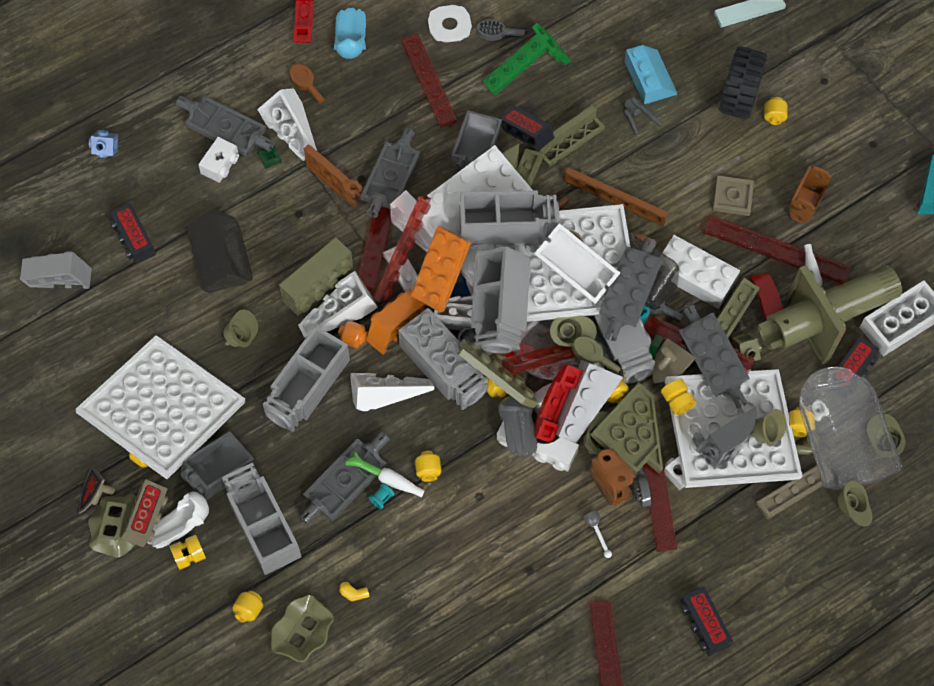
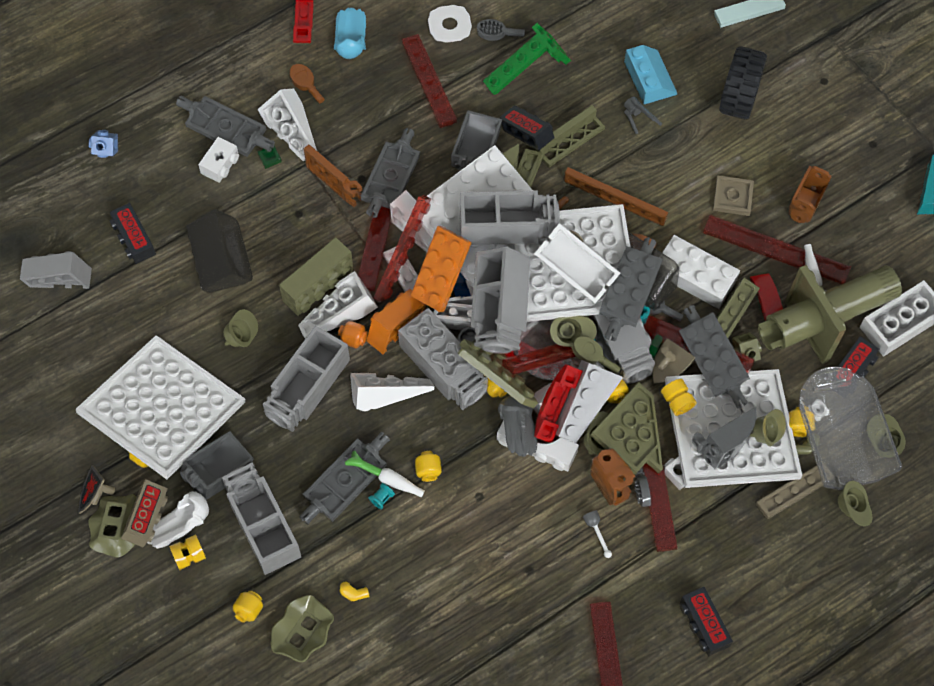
(775, 110): yellow head -> none

